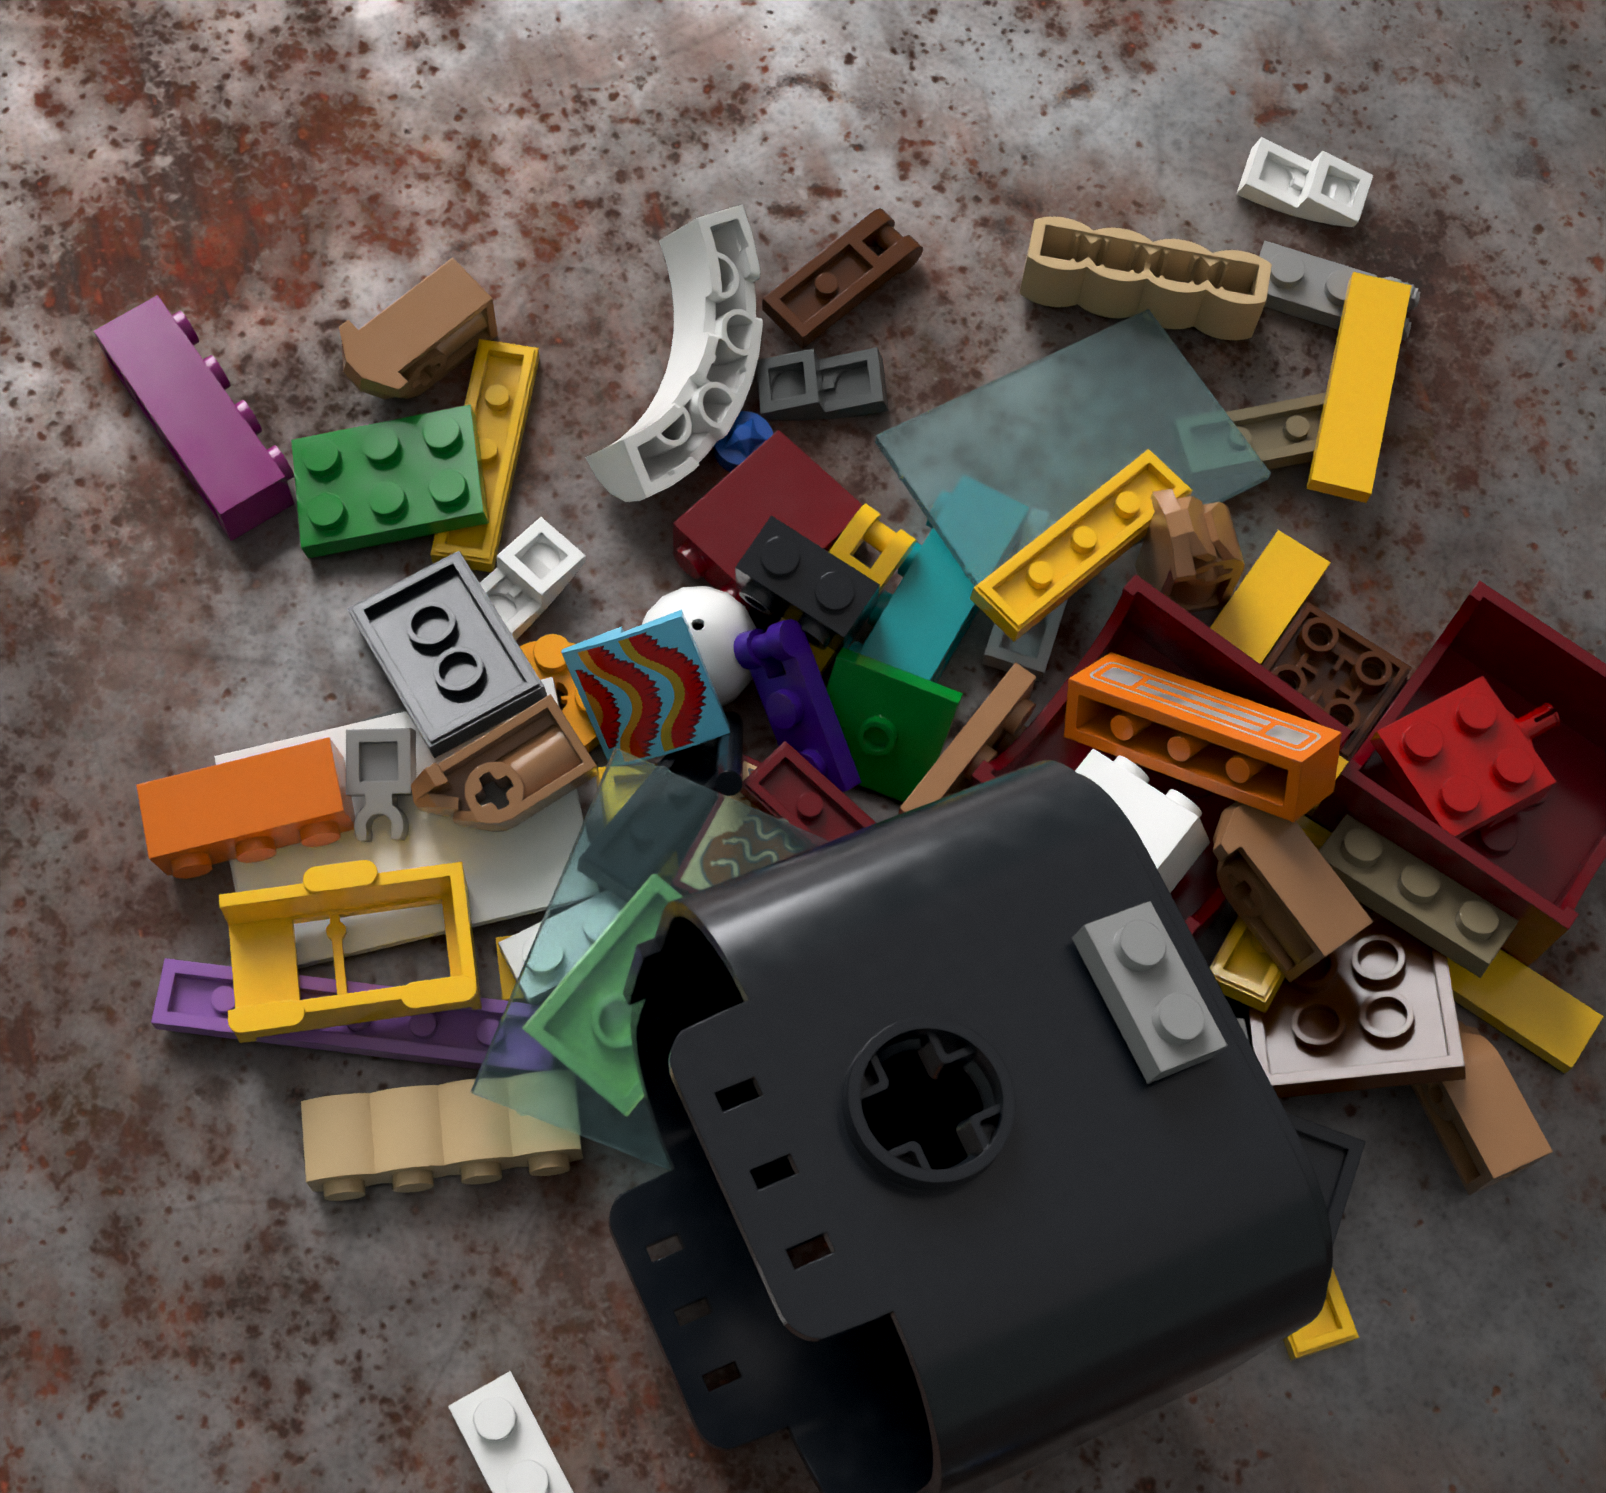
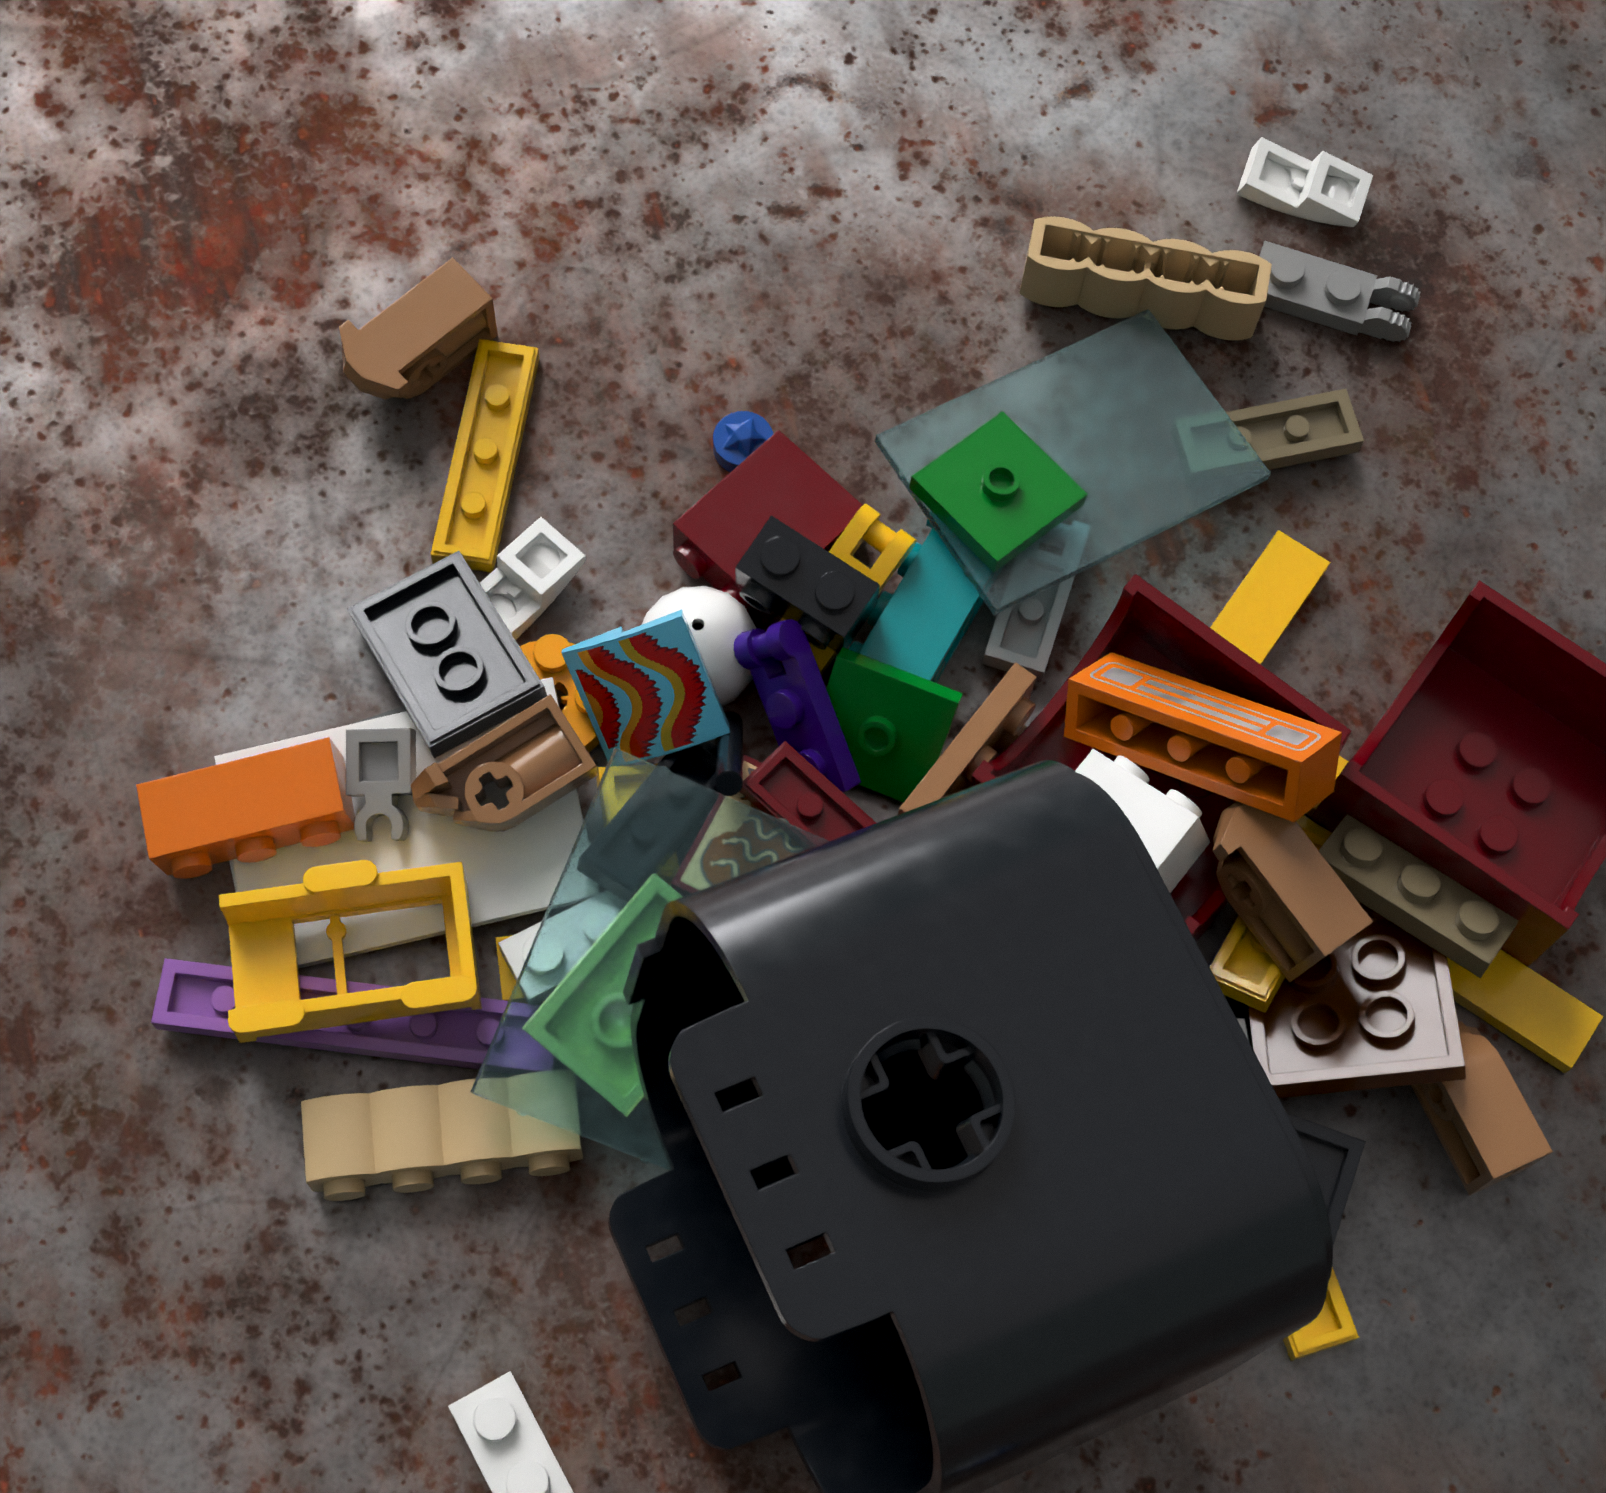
(196, 417): magenta brick -> none
(389, 481): green plate -> none
(710, 359): white brick -> none
(827, 388): dark grey slope -> none
(840, 278): reddish brown plate -> none
(997, 491): none -> green plate
(1075, 547): yellow tile -> none
(1149, 991): light grey plate -> none
(1191, 552): medium nougat piece -> none
(1337, 671): reddish brown tile -> none
(1359, 387): yellow tile -> none
(1468, 758): red plate -> none

